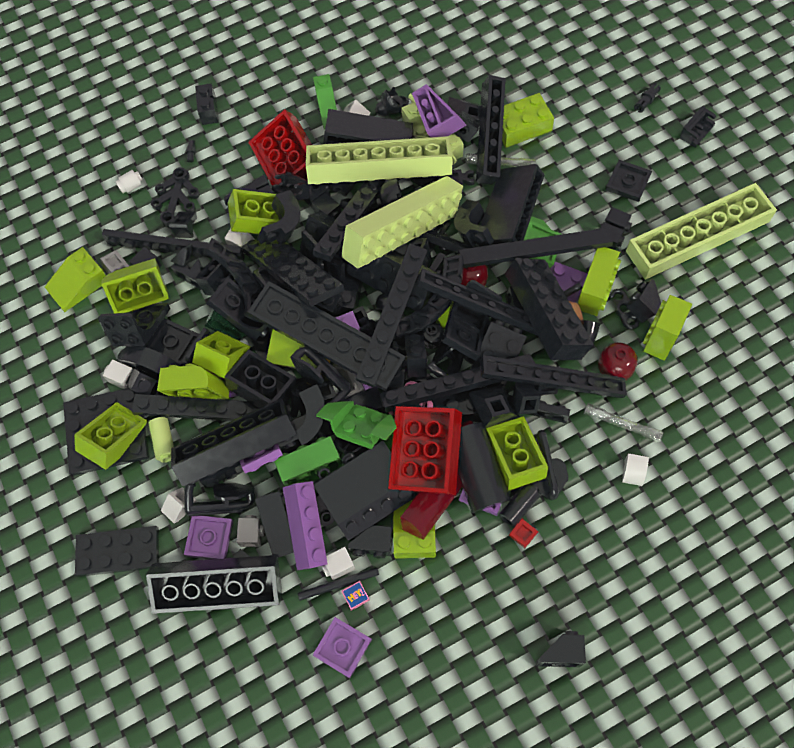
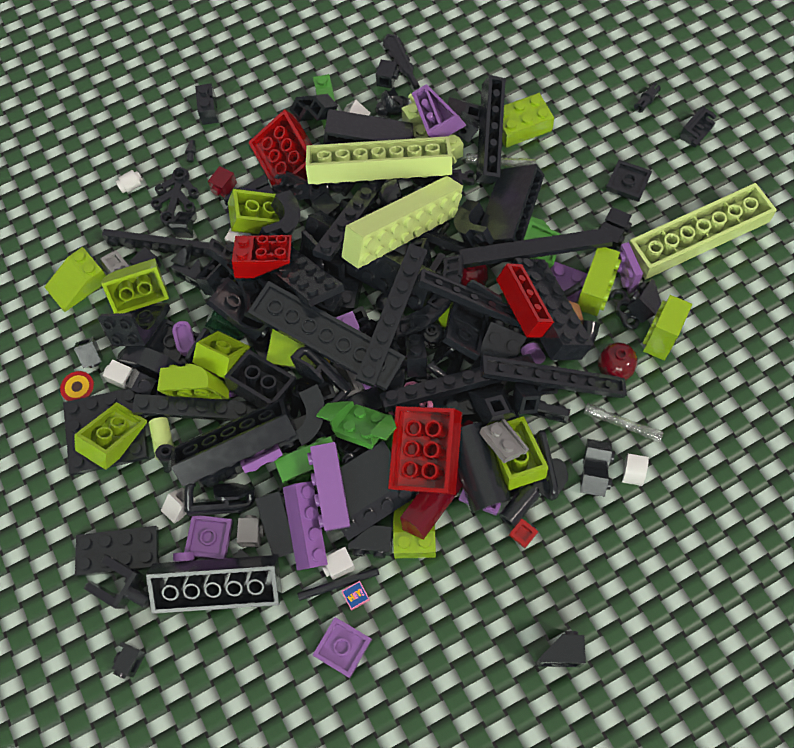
(76, 386): none -> sticker
(88, 352): none -> brick
(127, 661): none -> black brick
(129, 592): none -> black piece
(163, 454): none -> black cone
(183, 337): none -> medium lavender tile
(185, 556): none -> medium lavender tile
(222, 182): none -> dark red brick
(260, 254): none -> red slope
(312, 106): none -> black brick
(330, 487): none -> medium lavender brick
(387, 73): none -> black brick
(397, 52): none -> black sword
(503, 441): none -> light grey plate
(524, 300): none -> red brick
(535, 351): none -> medium lavender tile
(596, 462): none -> black brick
(629, 268): none -> medium lavender plate

